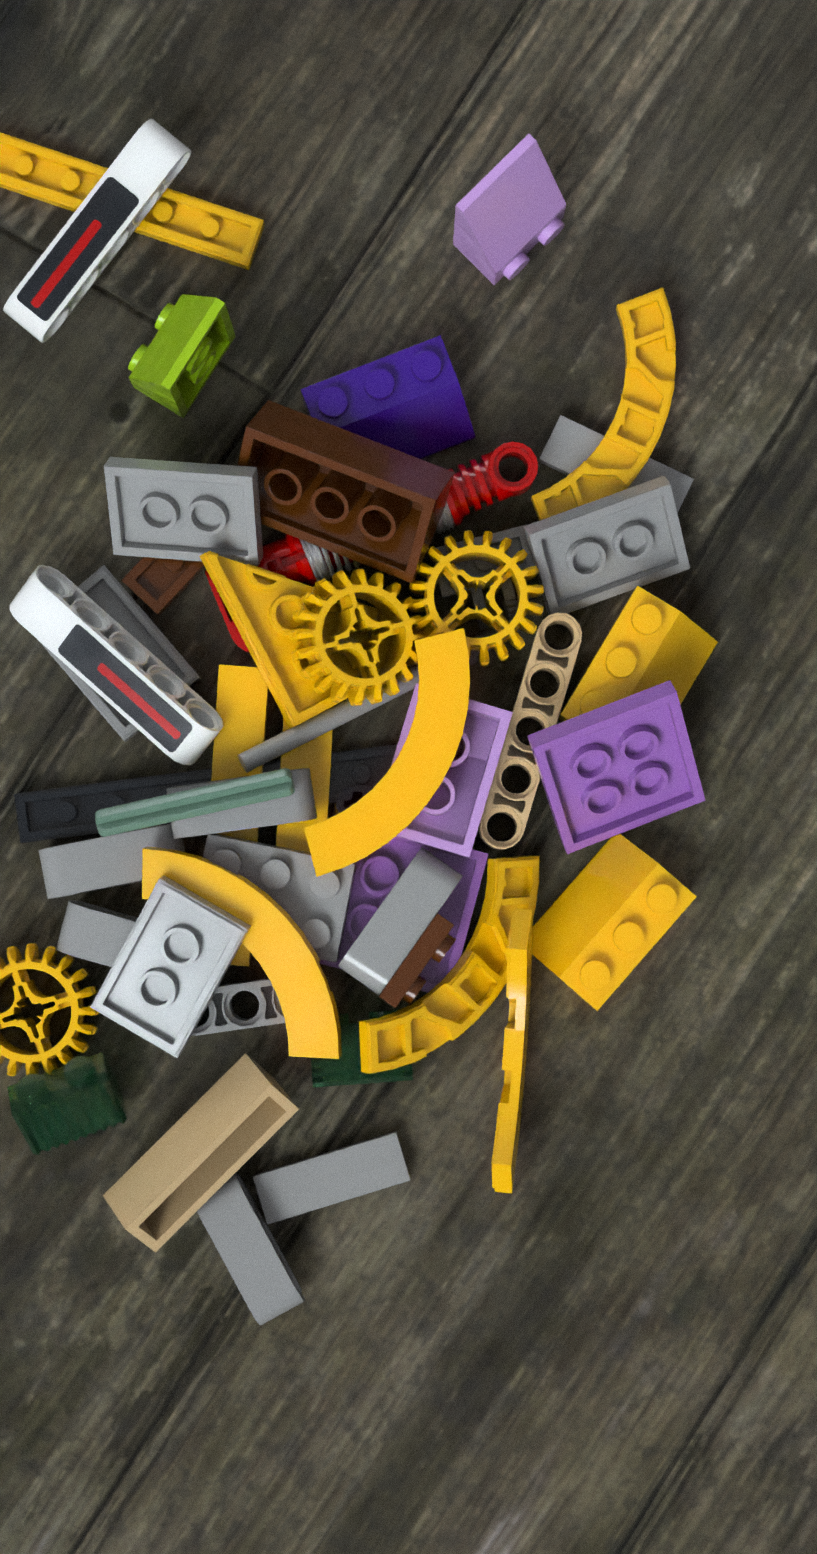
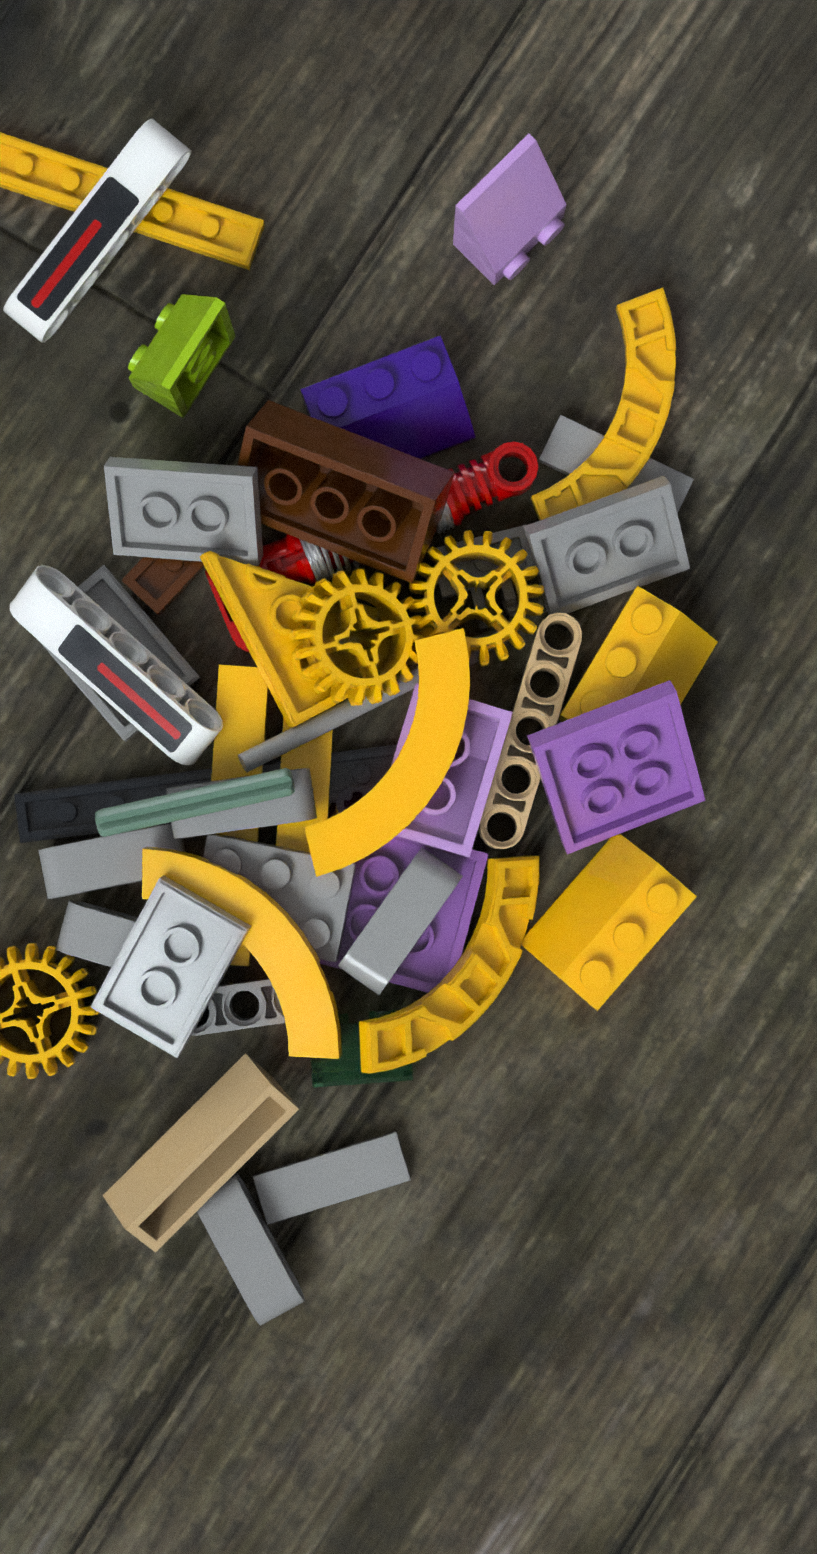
(67, 1102): clear green brick -> none
(432, 944): reddish brown plate -> none
(514, 1050): yellow tile -> none

